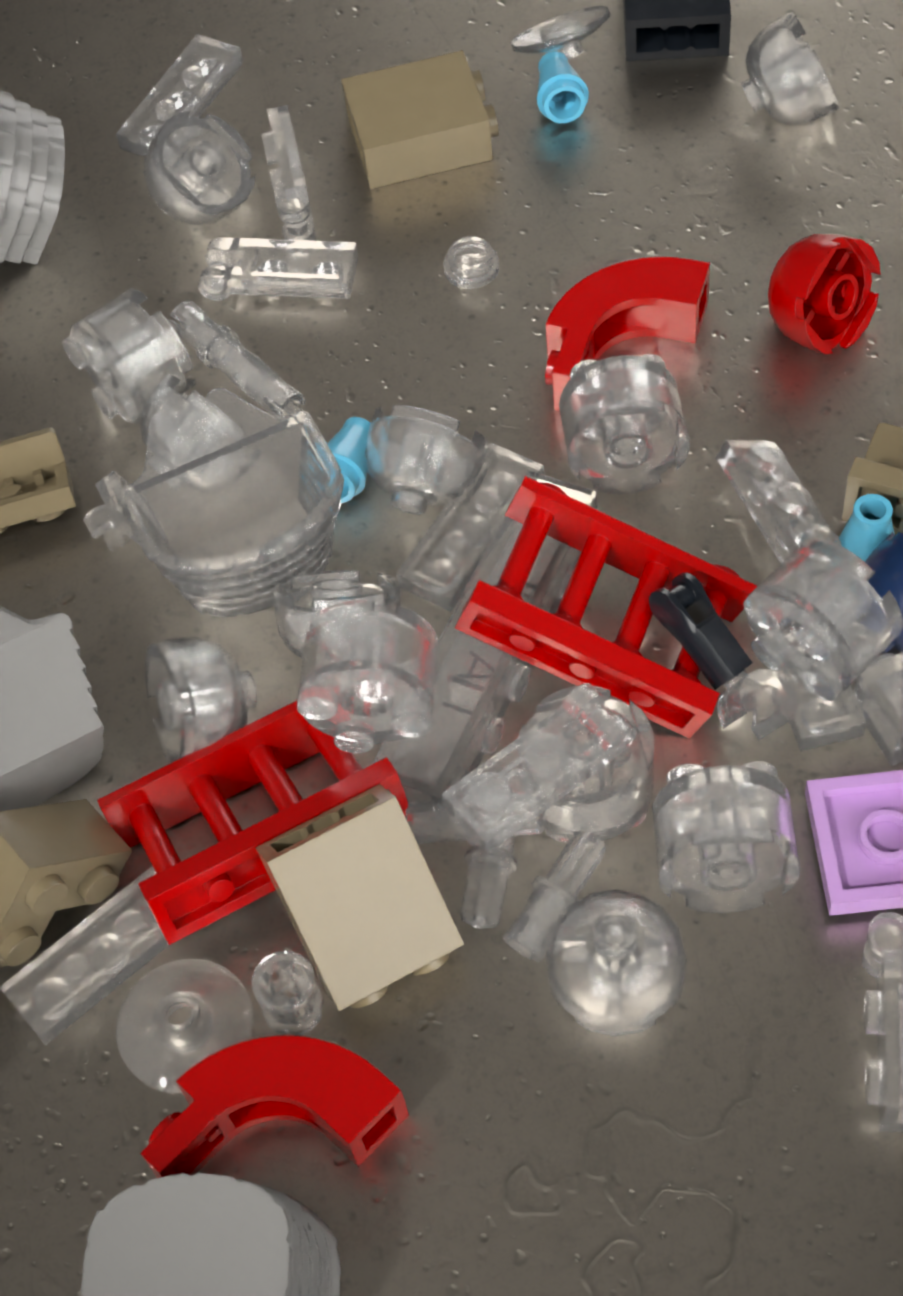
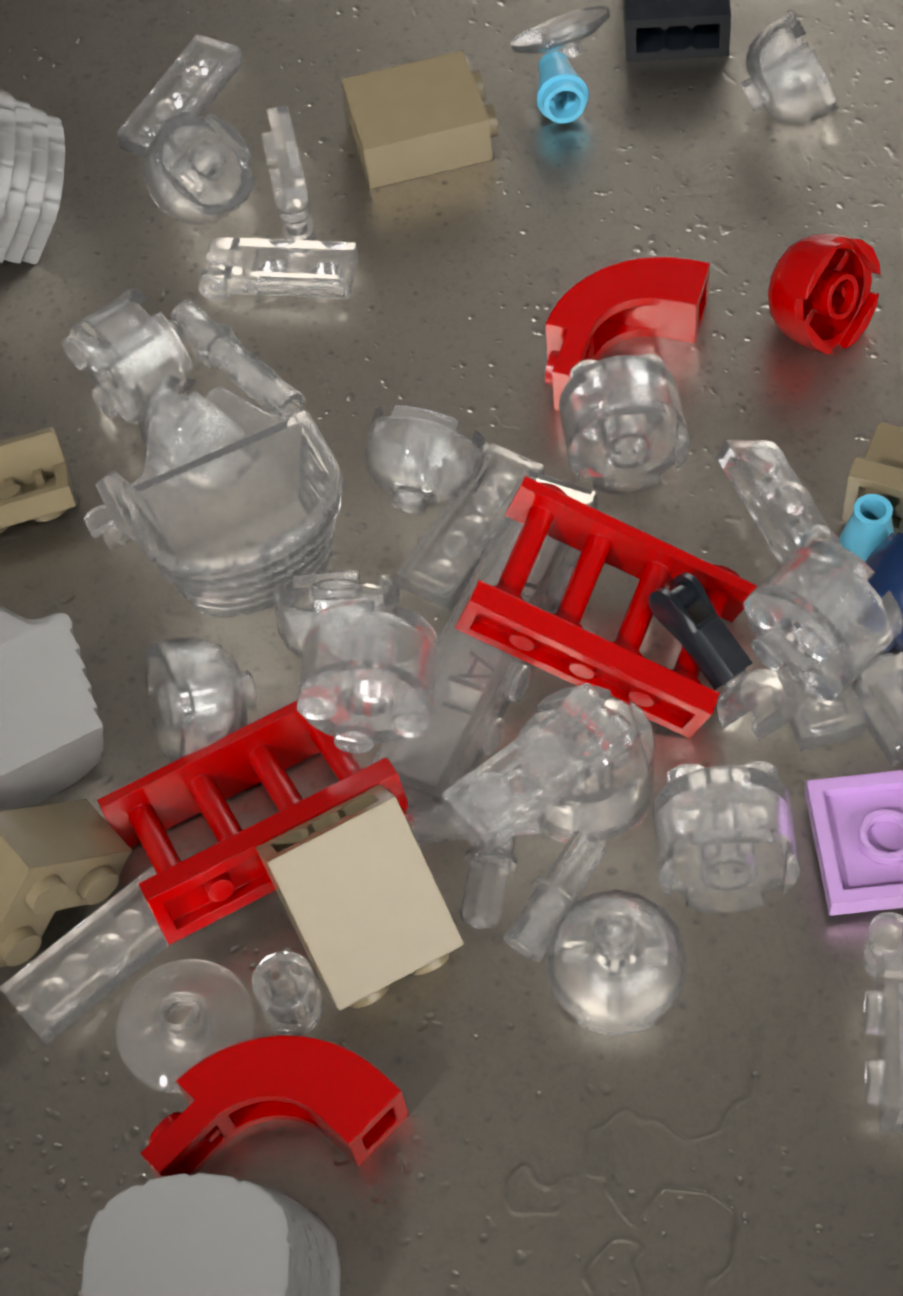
(349, 450): medium azure cone -> none
(471, 263): clear plate -> none

